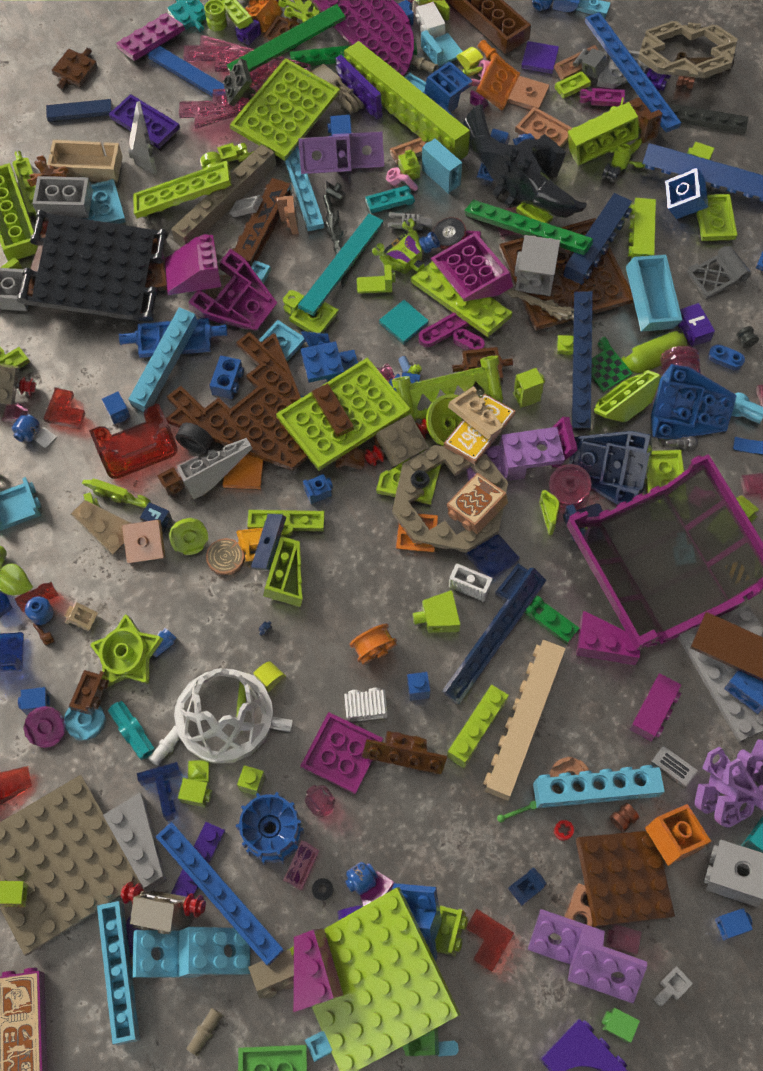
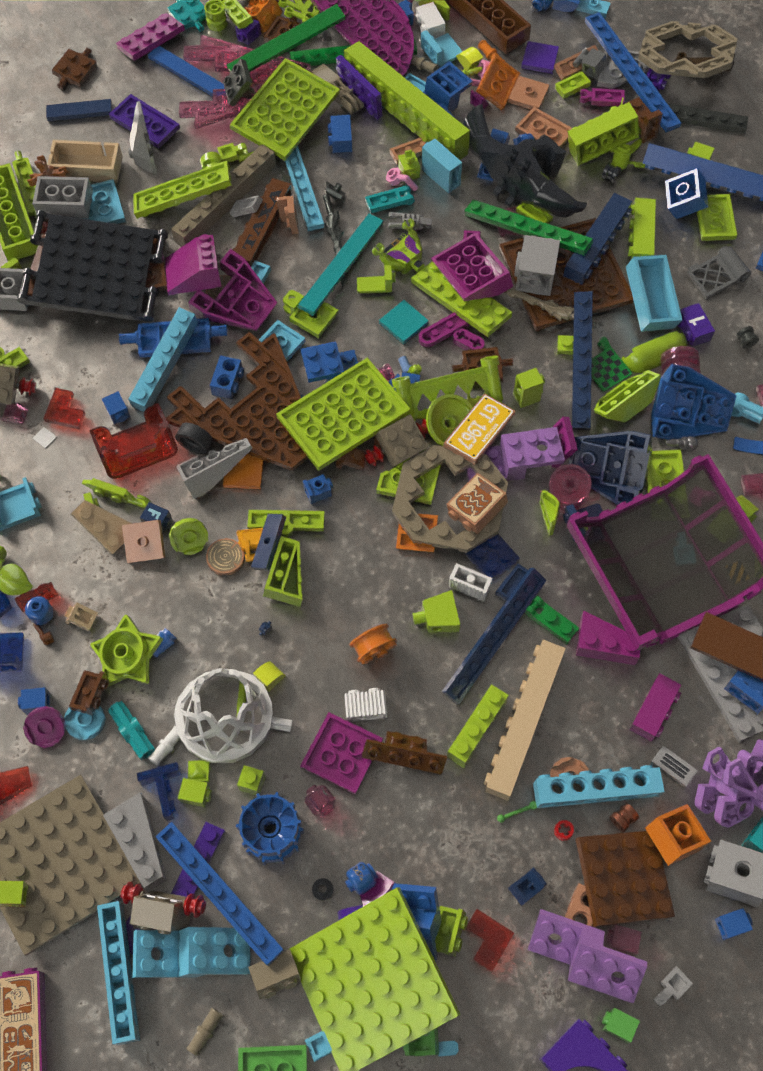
(25, 428): blue head -> none
(171, 481): reddish brown bracket -> none
(301, 865): clear pink tile -> none
(314, 338): blue piece -> none
(314, 971): magenta wedge -> none
(332, 410): reddish brown plate -> none
(341, 152): medium lavender bracket -> none
(418, 686): blue brick -> none
(420, 475): black plate -> none
(429, 242): blue wheel -> none
(450, 231): black tile -> none
(475, 413): tan wing -> none
(682, 80): copper wheel -> none
(726, 357): blue plate -> none

